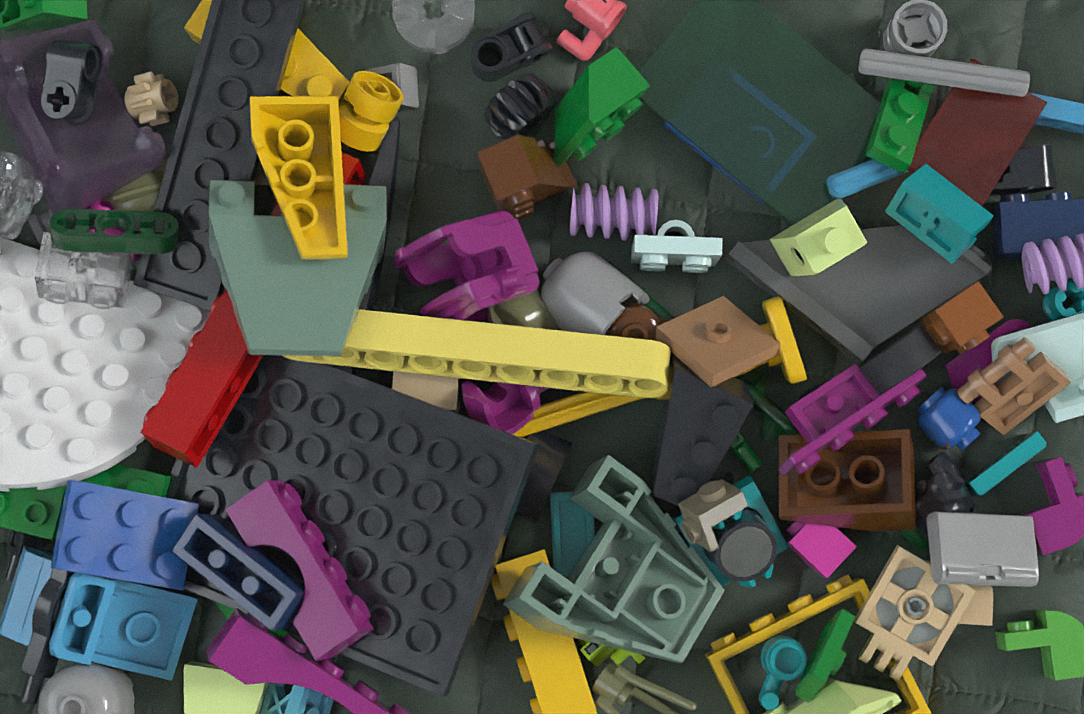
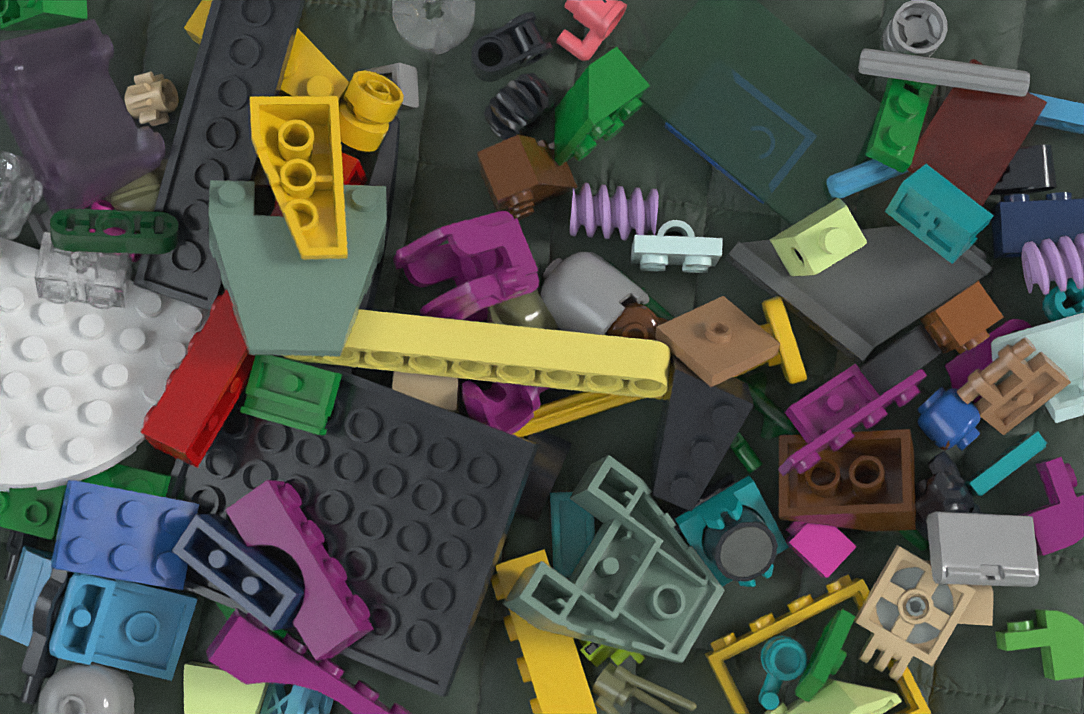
(72, 78): black piece -> none
(291, 393): none -> green plate
(707, 508): dark tan bracket -> none

